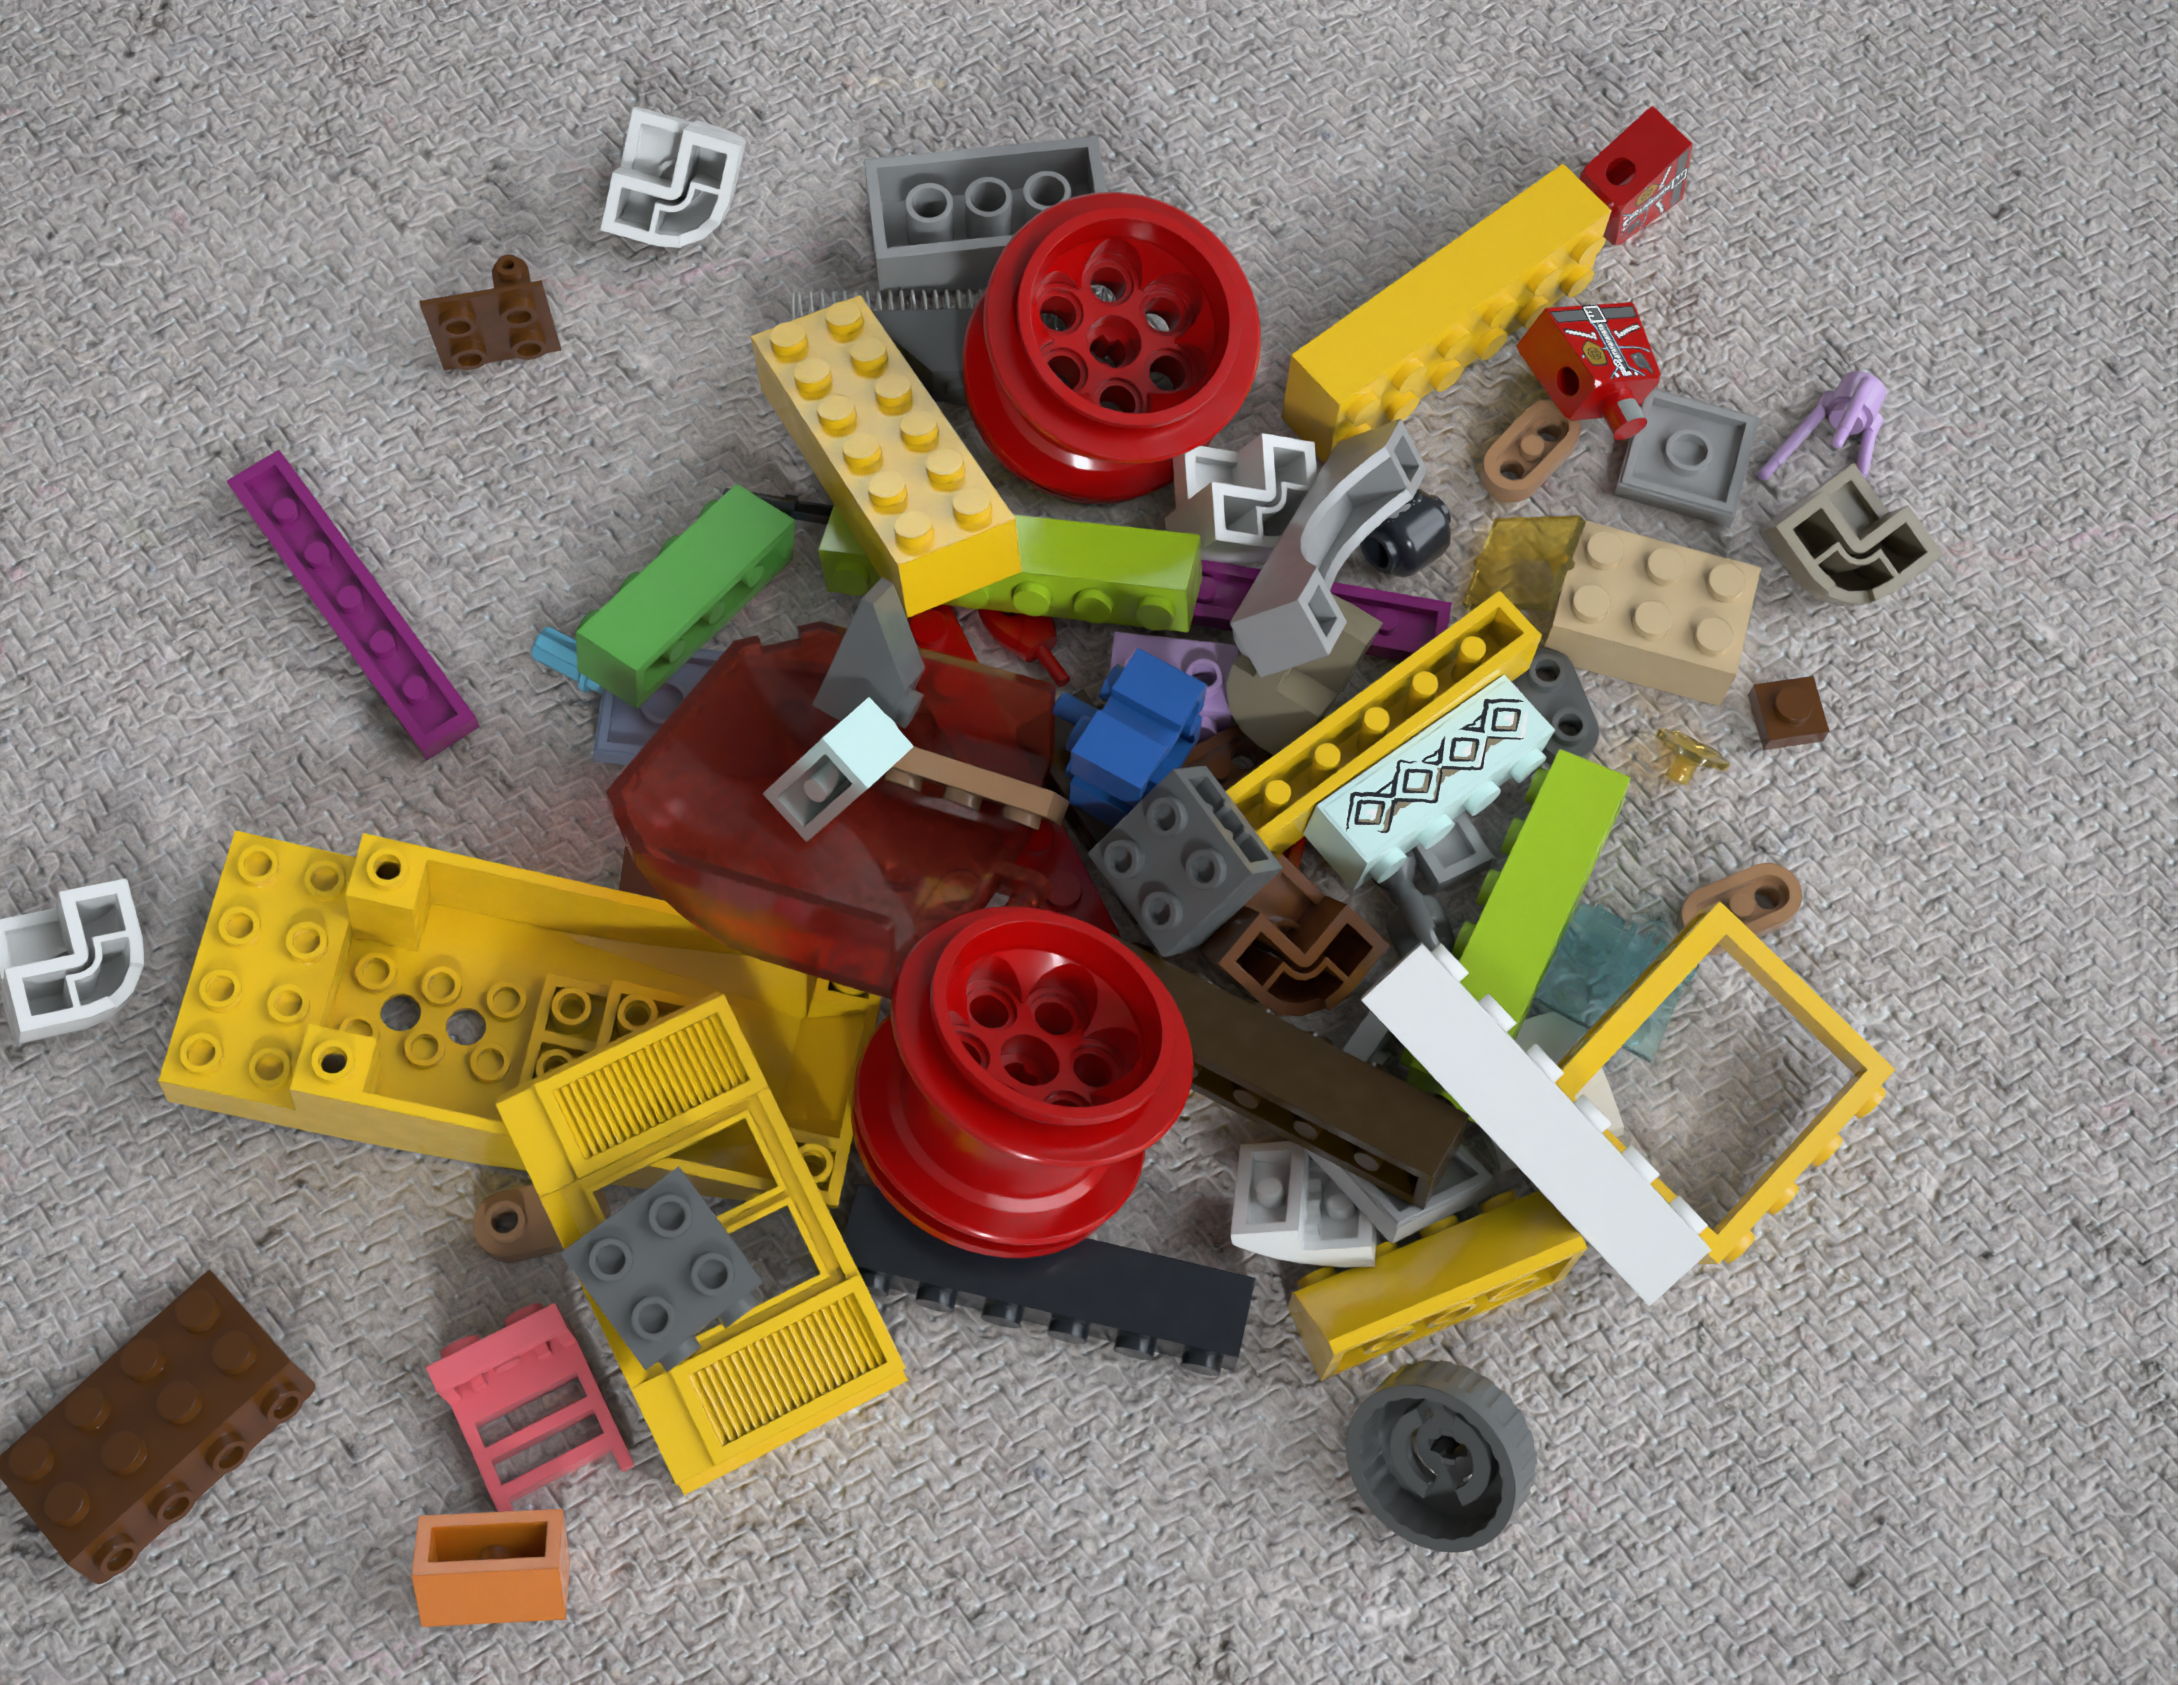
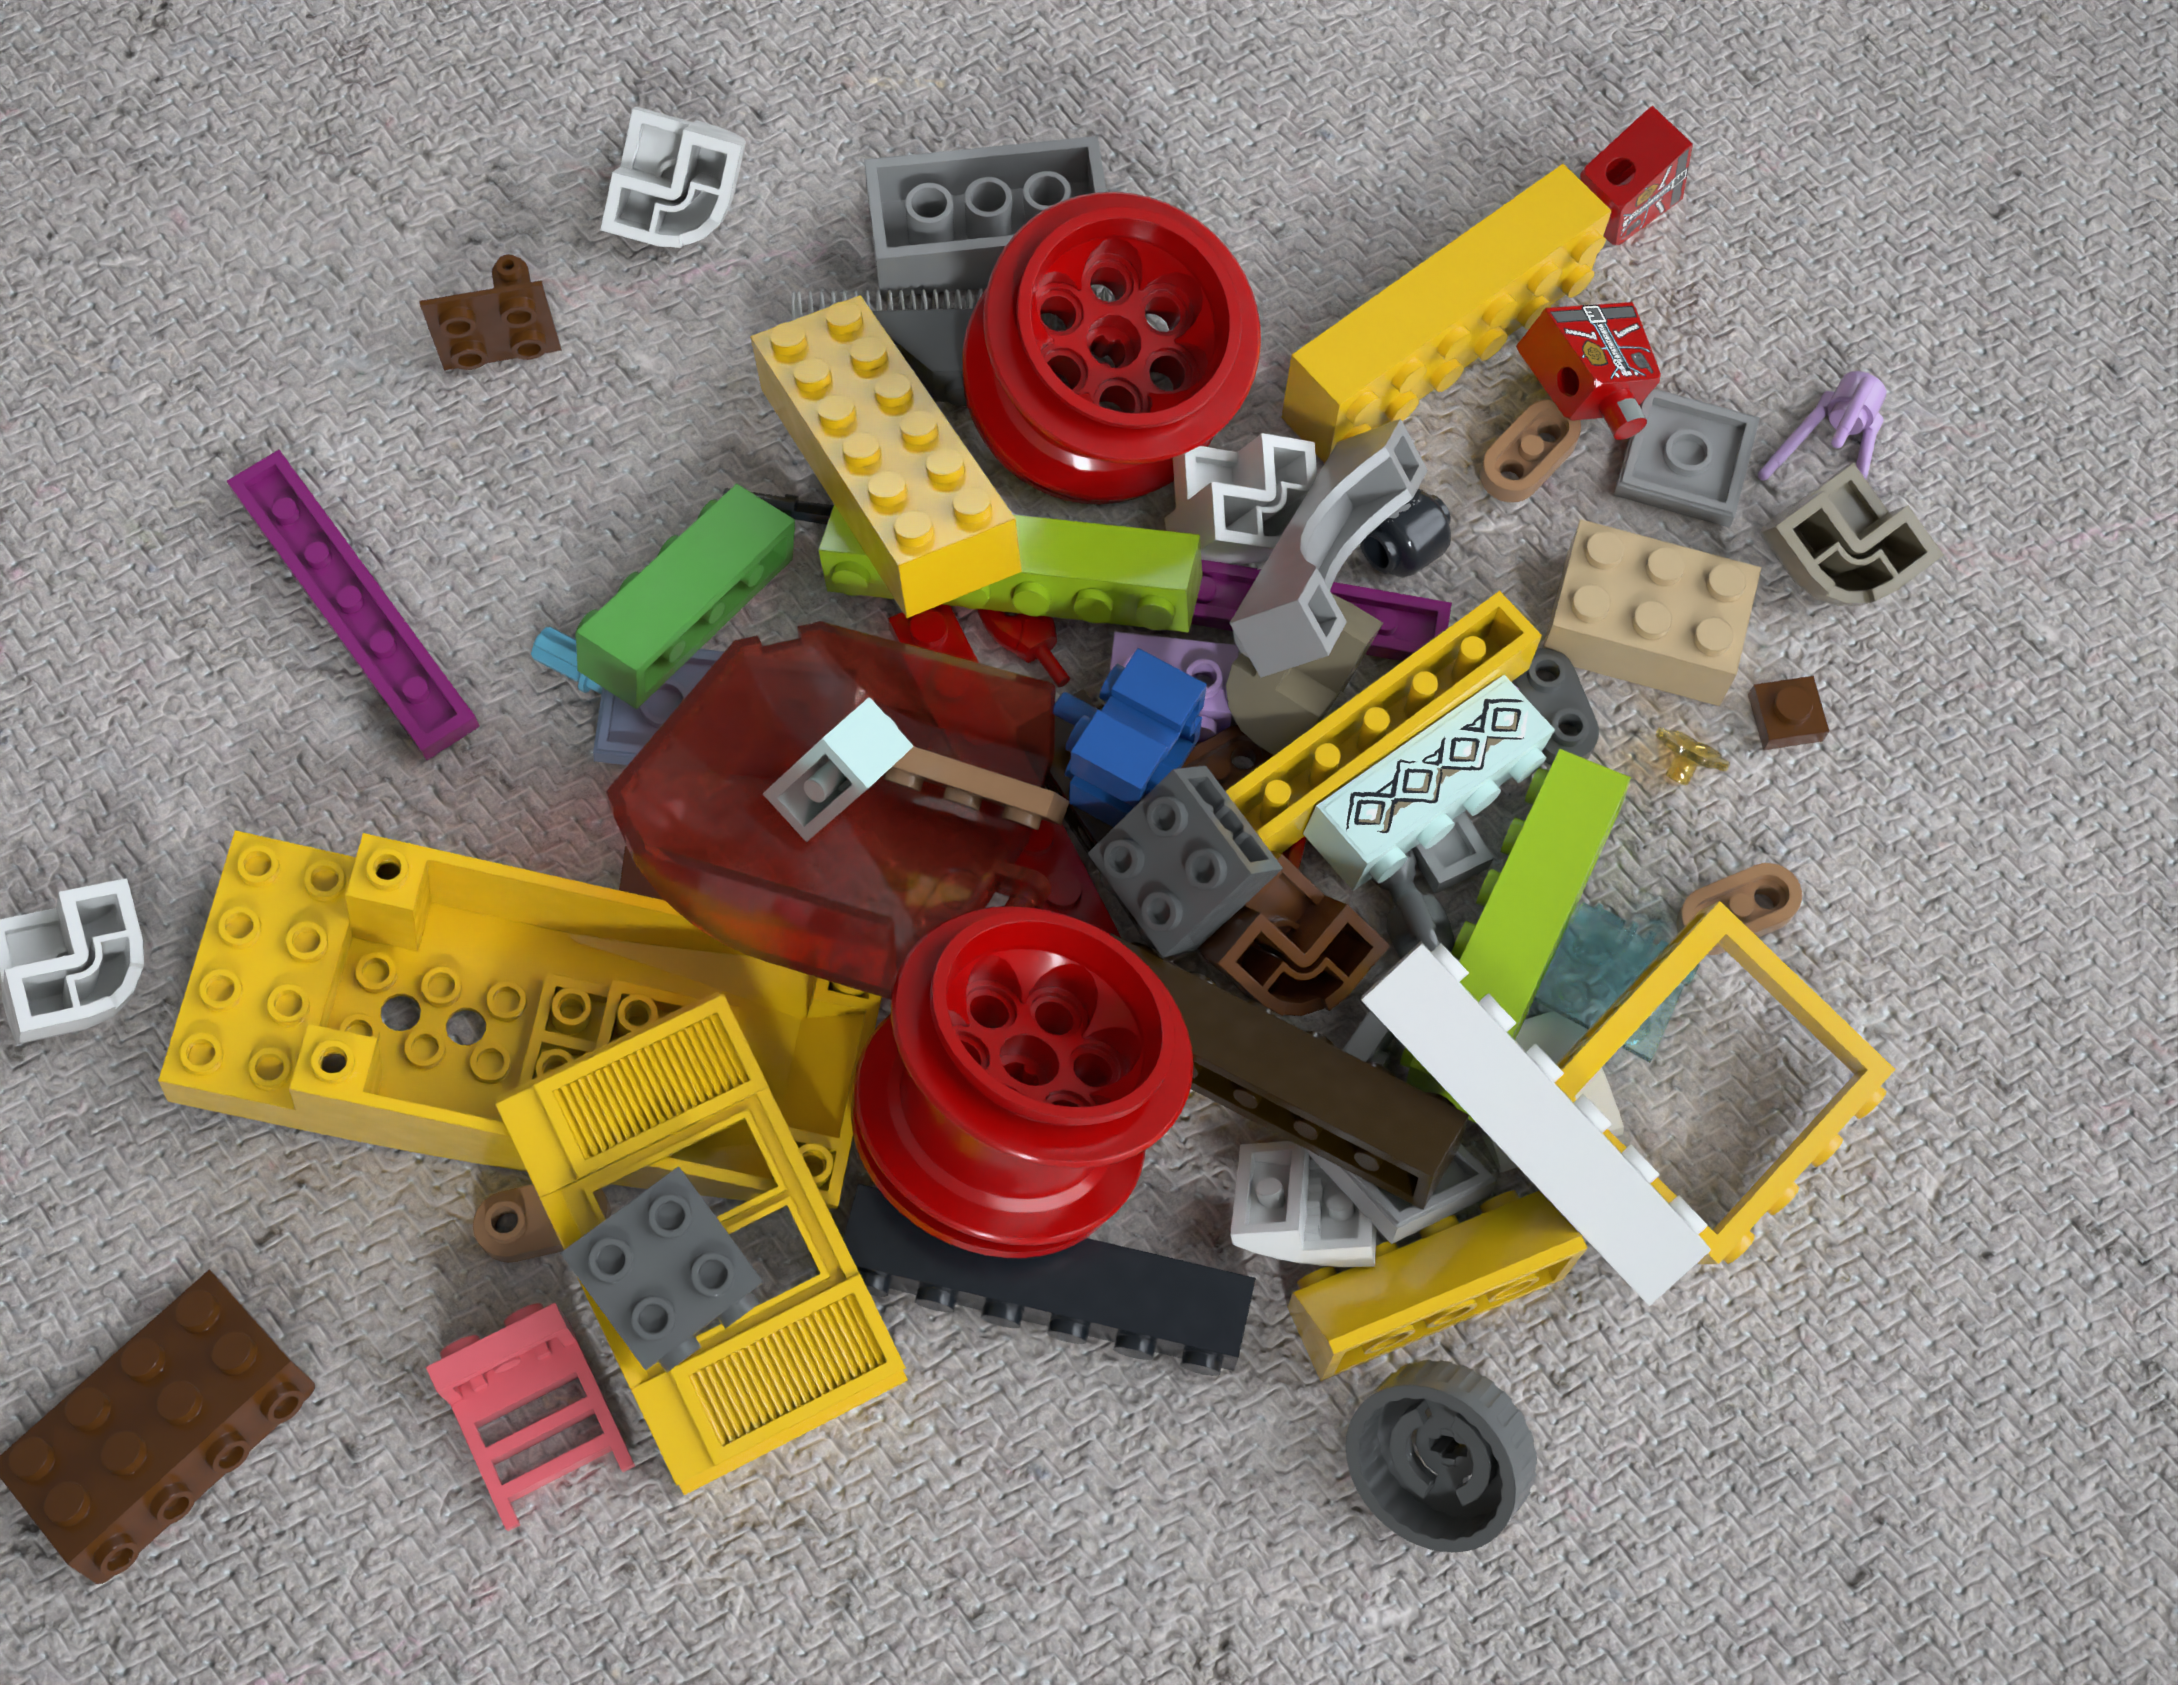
(491, 1567): orange brick -> none
(875, 661): dark grey slope -> none
(1525, 561): clear yellow piece -> none

